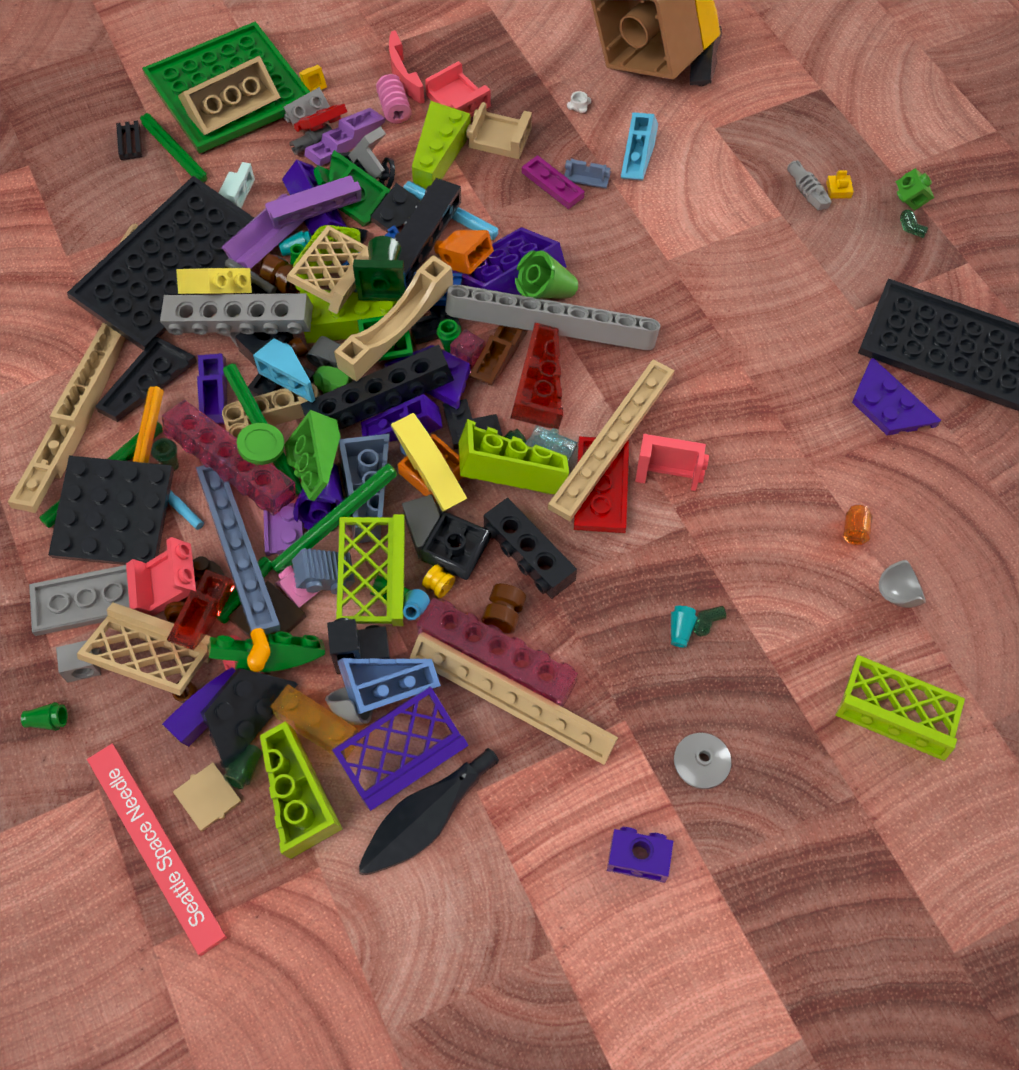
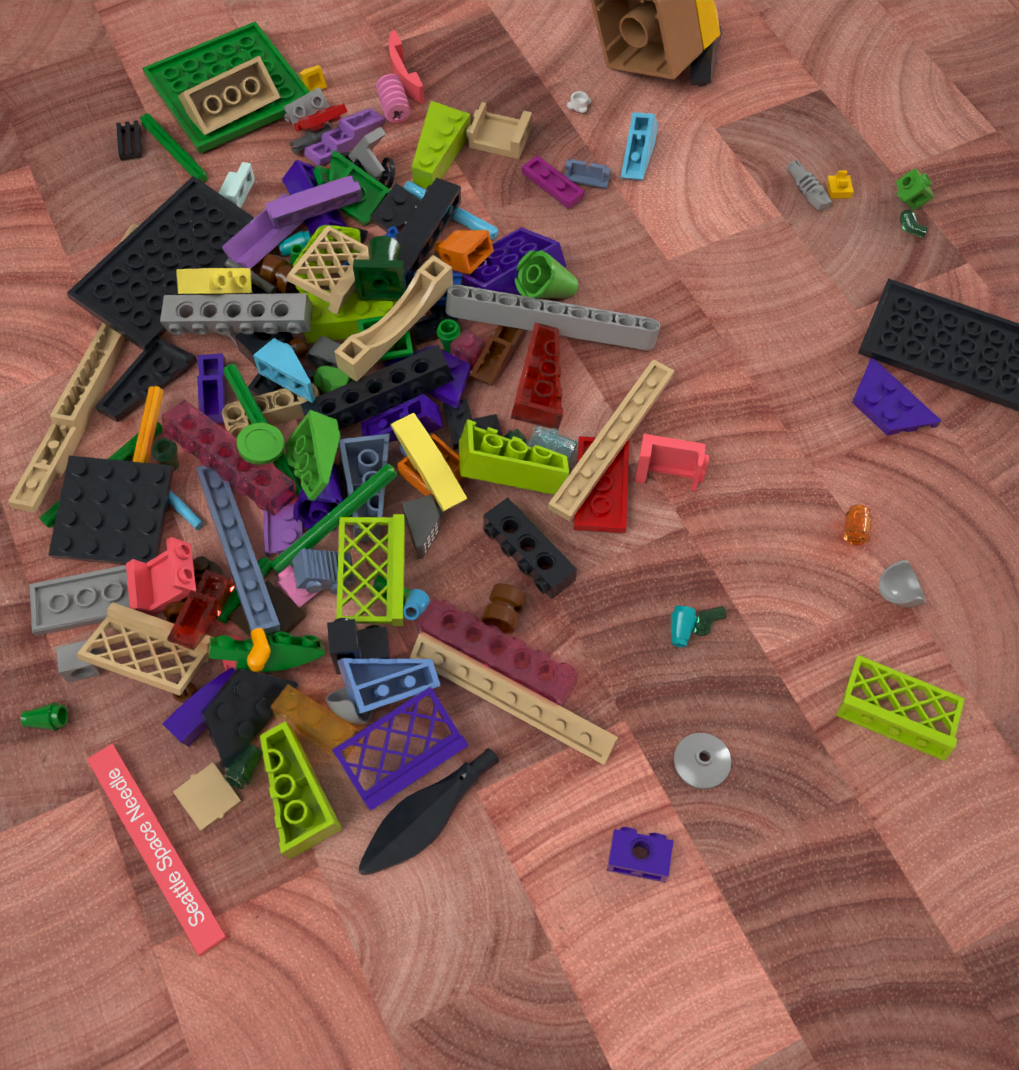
(438, 581): yellow wheel -> none
(447, 533): black brick -> none
(456, 91): coral panel -> none

